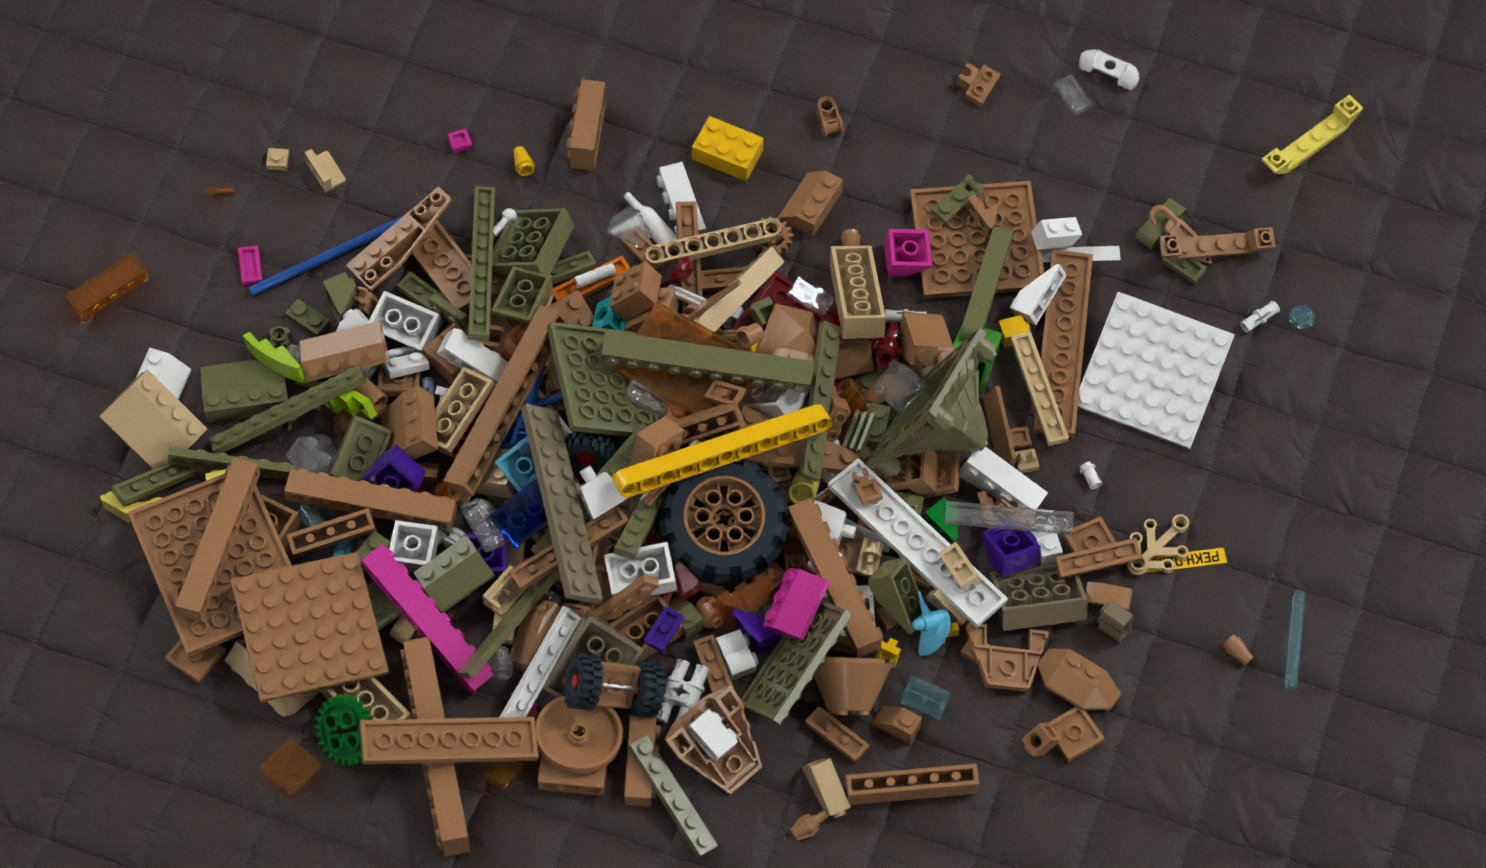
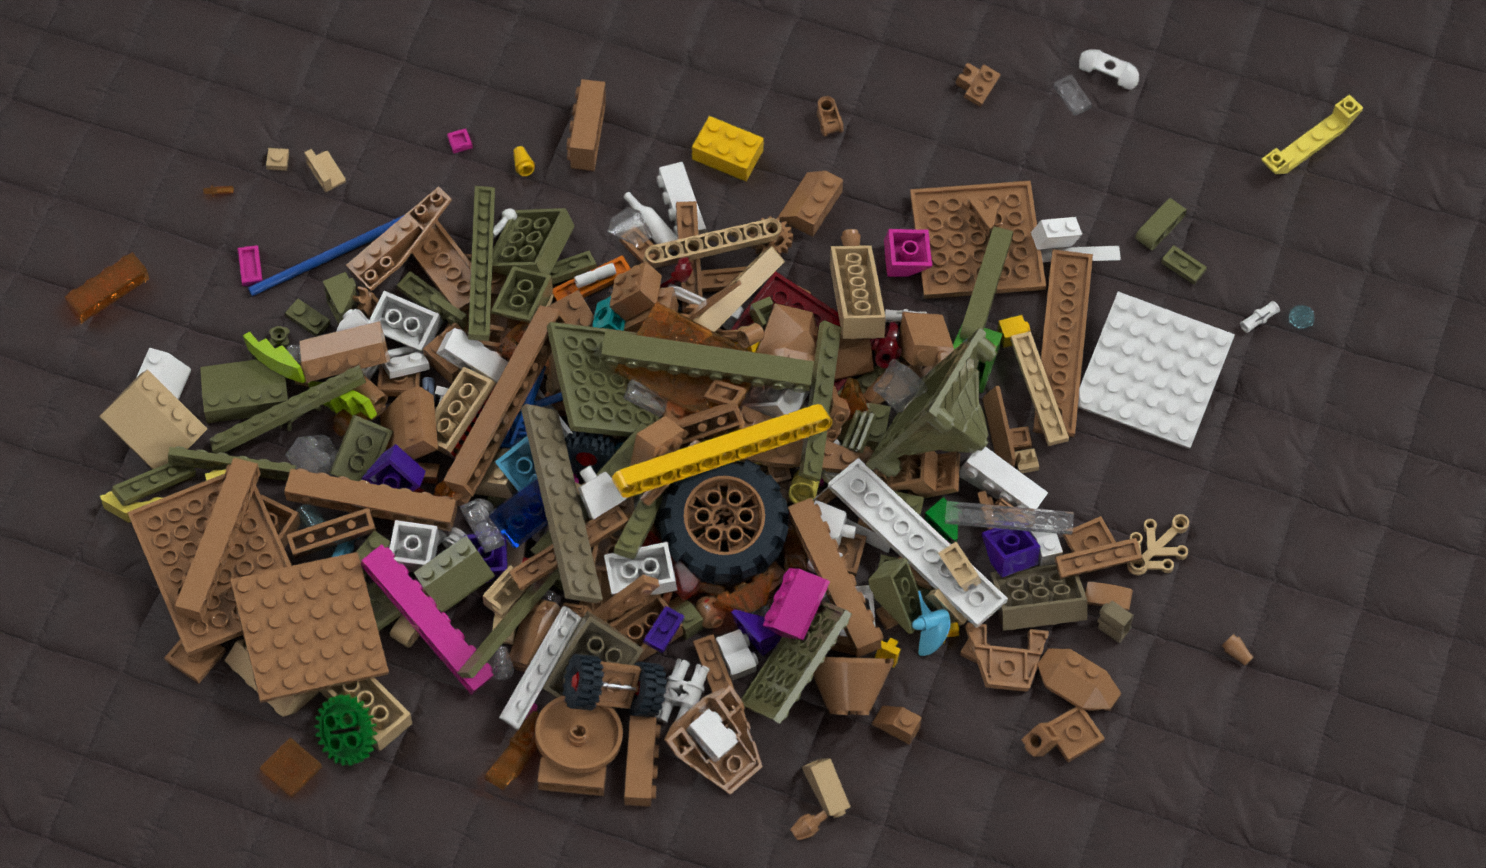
(439, 777): medium nougat brick -> none
(448, 740): medium nougat plate -> none
(672, 796): plate -> none
(808, 296): clear slope -> none
(837, 734): medium nougat plate -> none
(866, 489): medium nougat plate -> none
(869, 557): tan hips -> none
(912, 784): medium nougat brick -> none
(925, 697): clear light blue hinge -> none
(956, 200): olive plate -> none
(1036, 296): white slope -> none
(1088, 470): white pin -> none
(1175, 226): medium nougat plate -> none
(1194, 559): yellow sticker -> none
(1217, 245): medium nougat slope -> none
(1295, 640): clear light blue axle -> none

